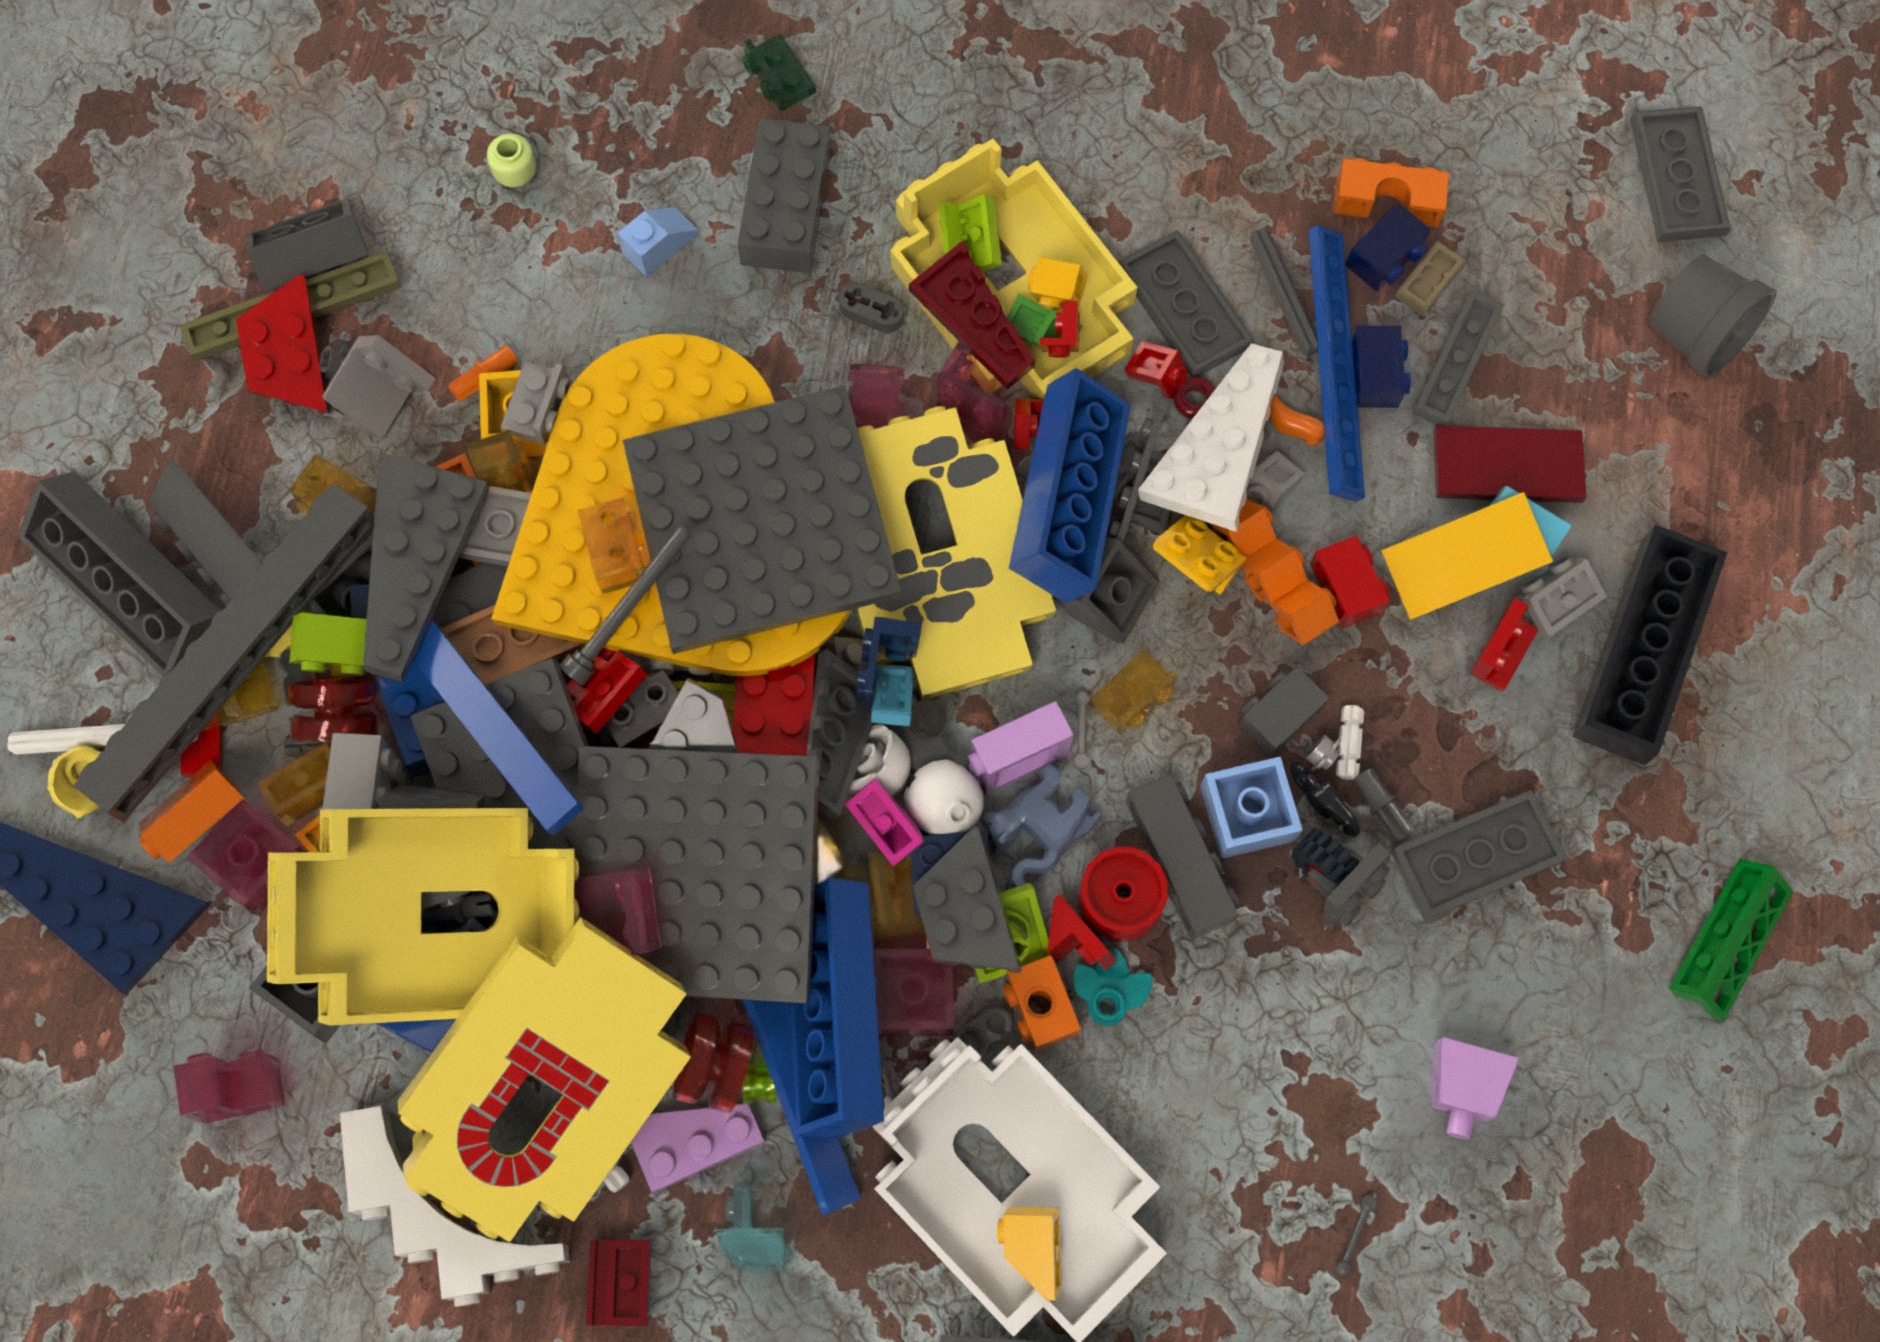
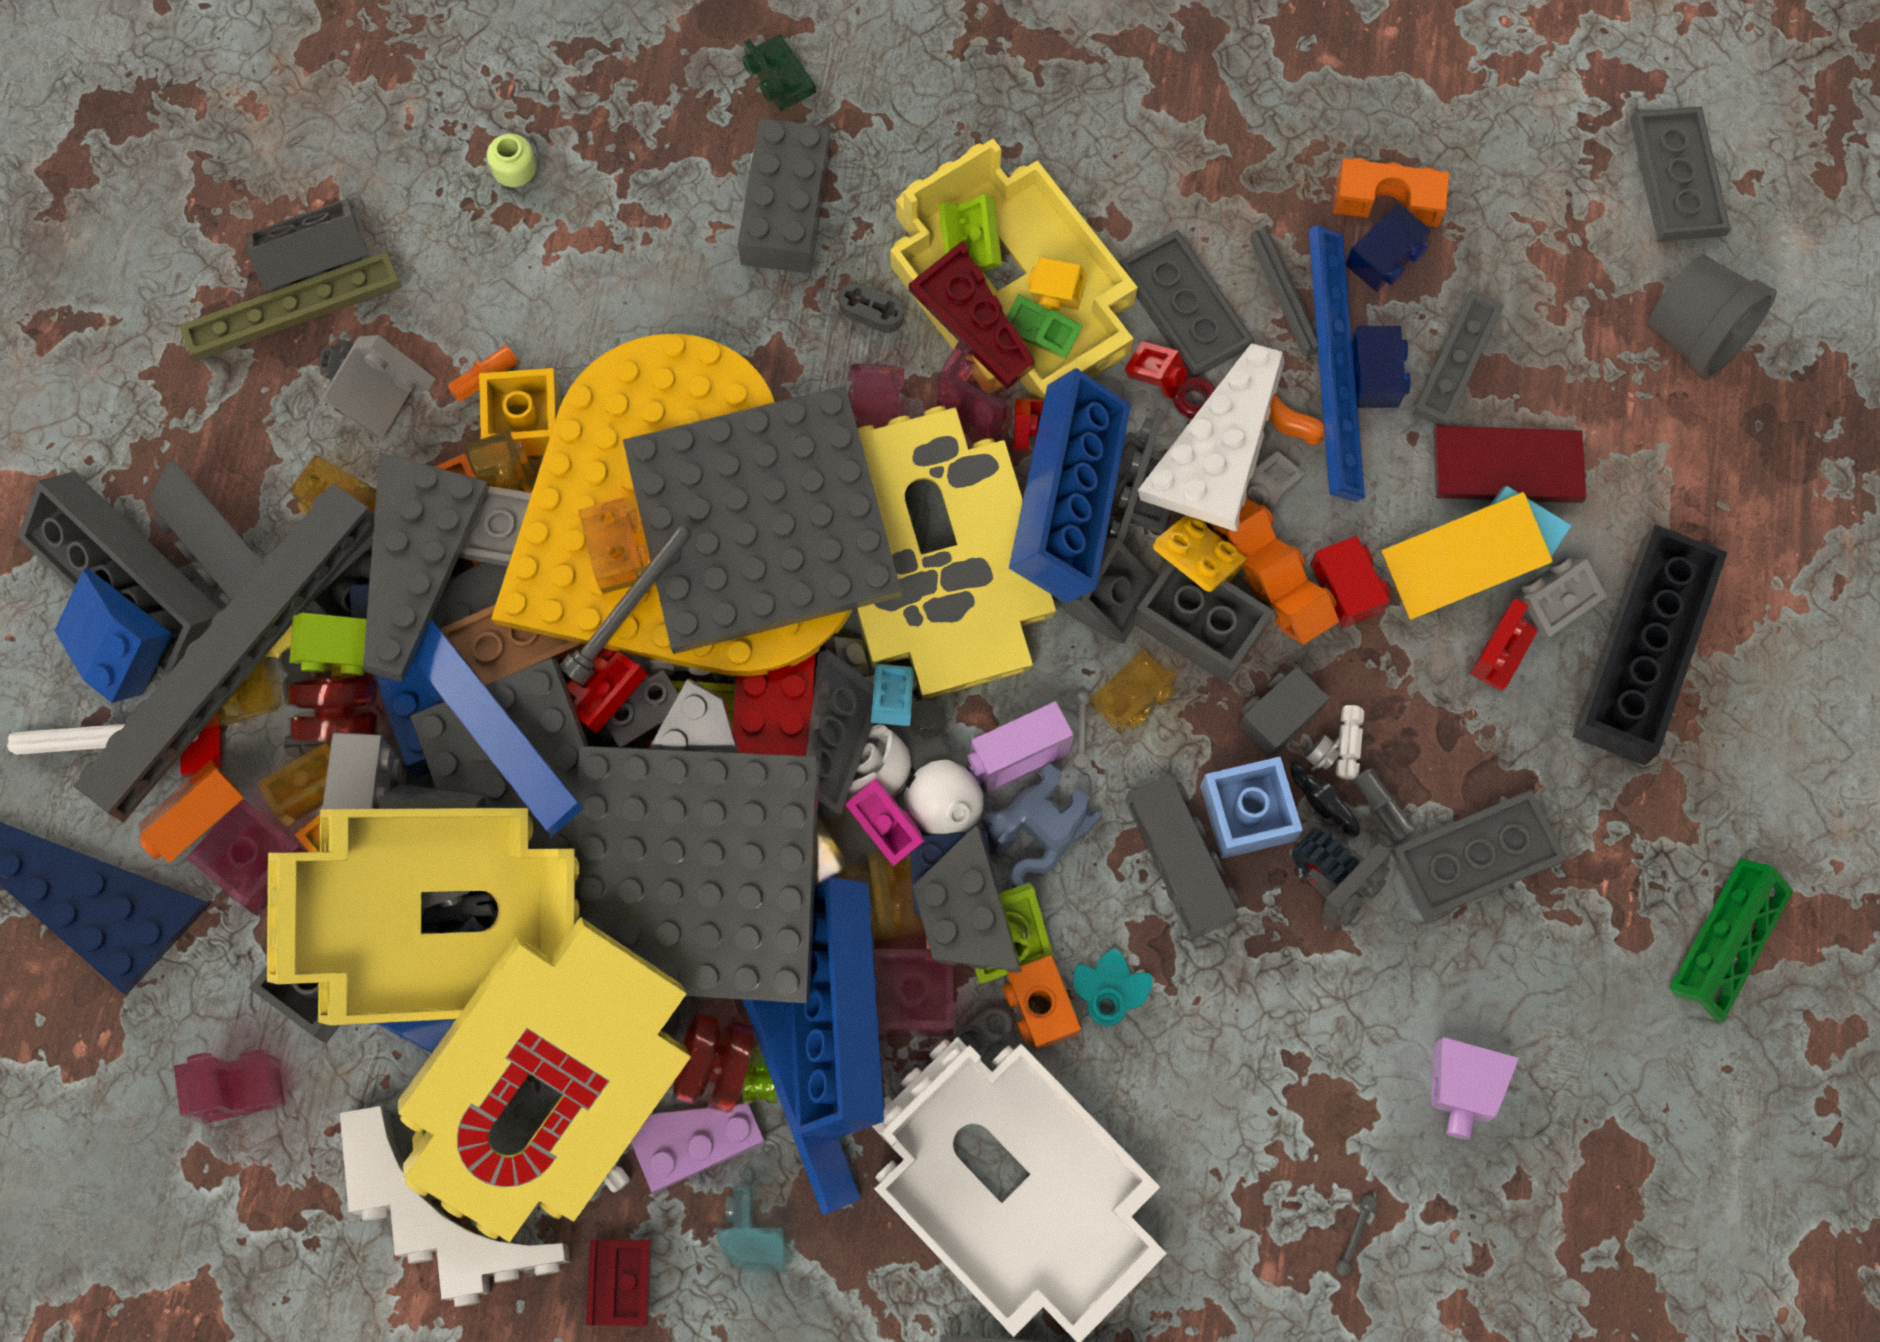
(64, 774): light yellow hair -> none
(110, 639): none -> blue slope
(283, 348): red wing -> none
(536, 402): light grey bracket -> none
(621, 907): clear pink bracket -> none
(655, 237): light blue slope -> none
(891, 637): dark blue bracket -> none
(1034, 1246): yellow slope -> none
(1068, 325): red bracket -> none
(1071, 933): red slope -> none
(1118, 917): red wheel -> none
(1203, 626): none -> dark grey brick
(1430, 278): dark tan plate -> none

